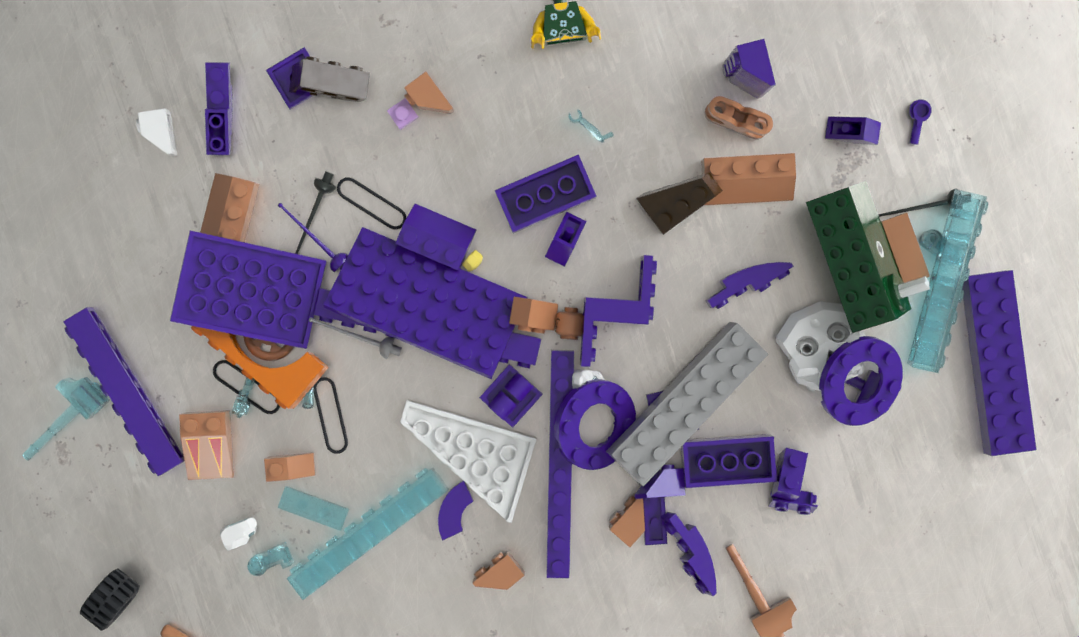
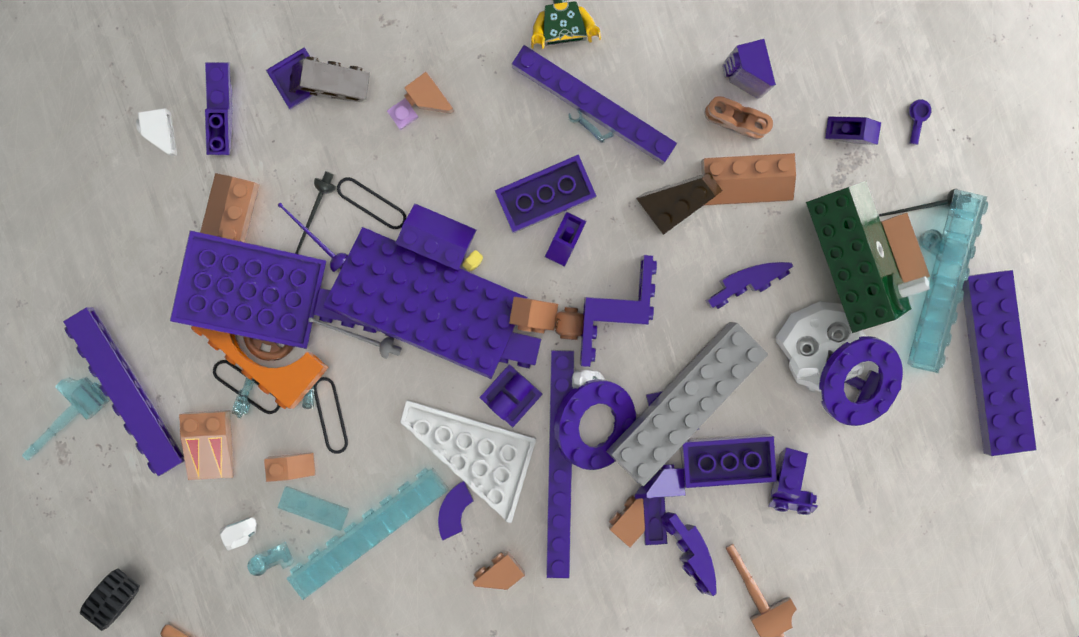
(593, 104): none -> dark purple brick

